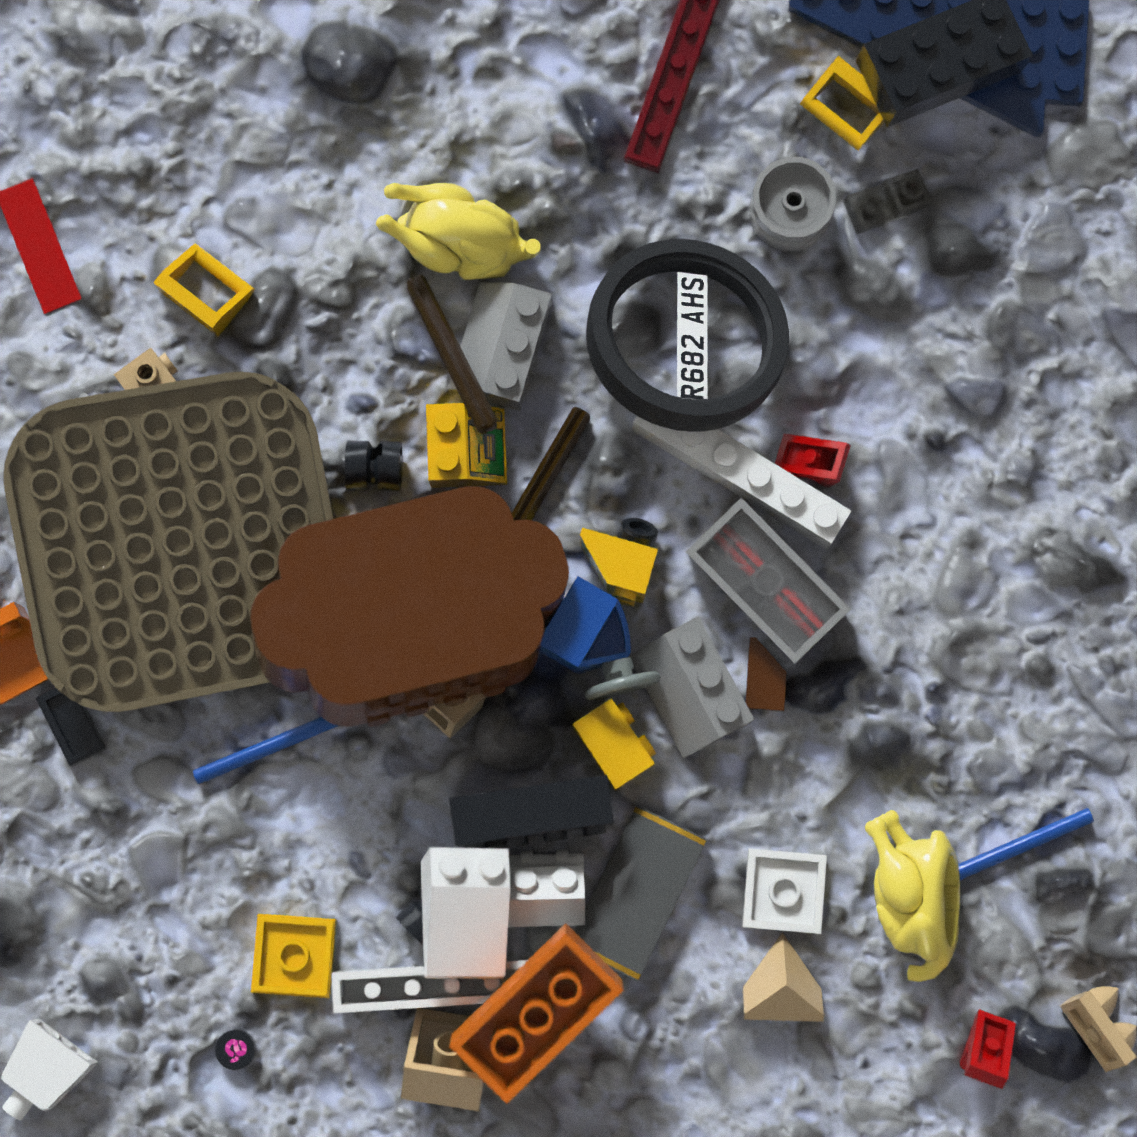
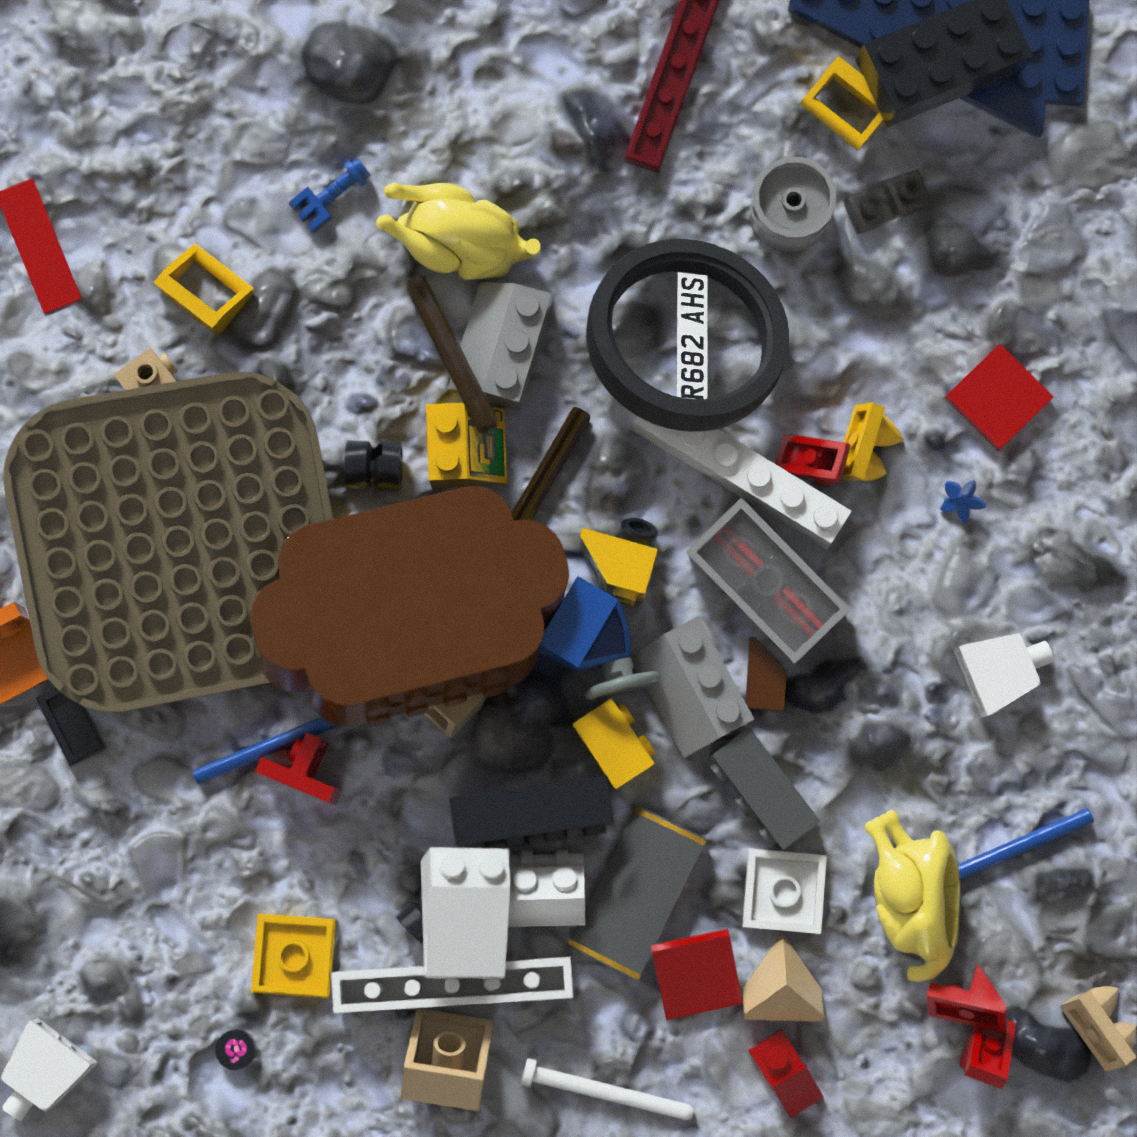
(306, 759): none -> red bracket
(317, 204): none -> blue hinge
(536, 1013): orange brick -> none
(604, 1091): none -> white bar
(696, 974): none -> red tile
(763, 790): none -> dark grey brick
(786, 1073): none -> red slope
(865, 430): none -> yellow tile
(961, 499): none -> blue plant
(975, 1007): none -> red slope
(999, 397): none -> red tile
(1001, 670): none -> white torso

